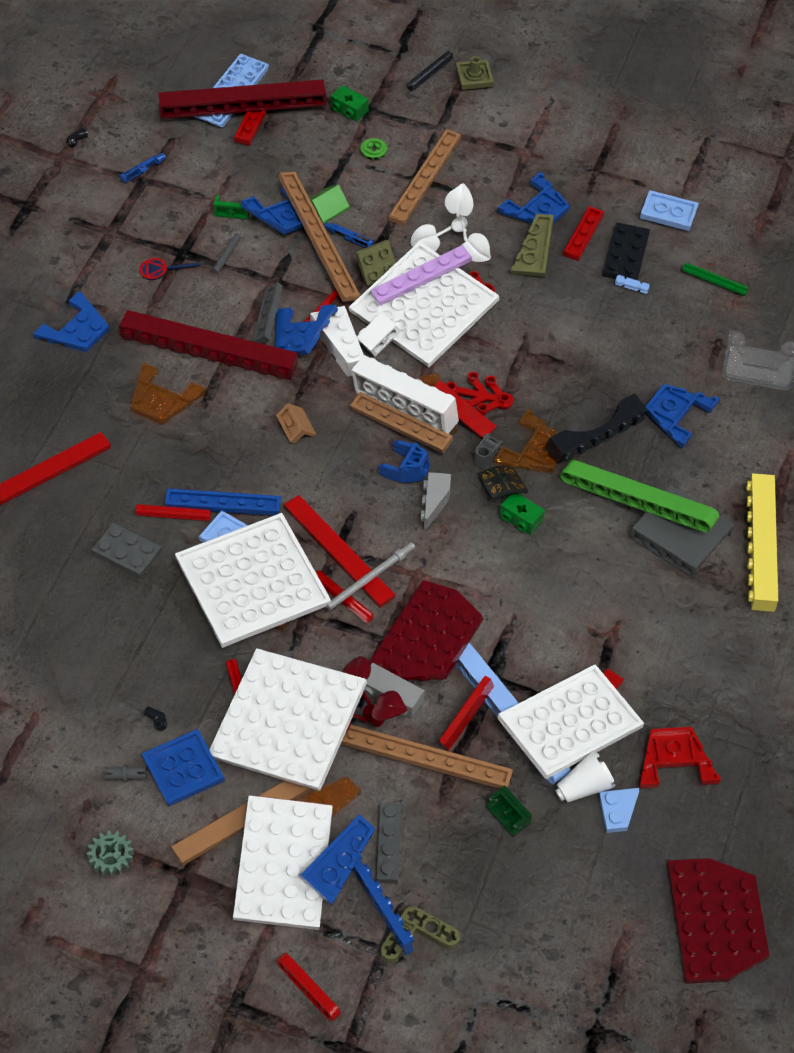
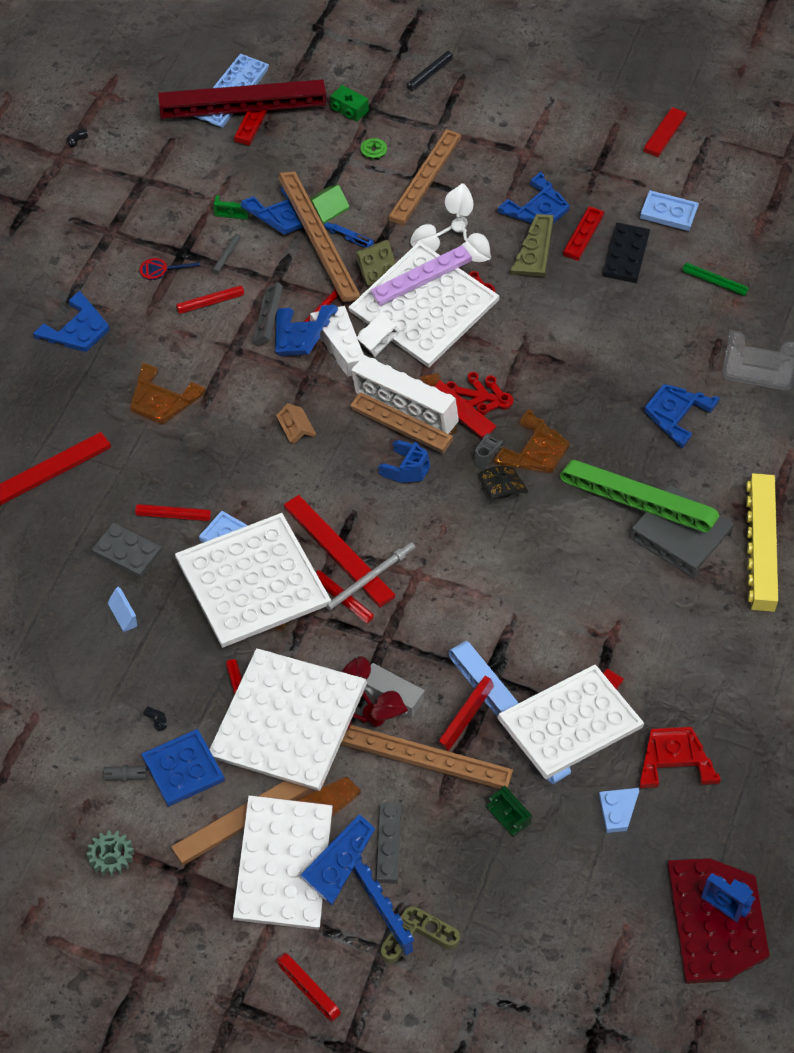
(122, 610): none -> light blue slope
(141, 168): blue piece -> none
(208, 345): dark red brick -> none
(210, 299): none -> red axle
(224, 501): blue plate -> none
(428, 634): dark red plate -> none
(437, 496): light grey slope -> none
(474, 74): olive plate -> none
(522, 513): green brick -> none
(569, 443): black arch -> none
(585, 779): white cone -> none
(632, 284): light blue axle -> none
(665, 132): none -> red tile
(732, 899): none -> blue plate

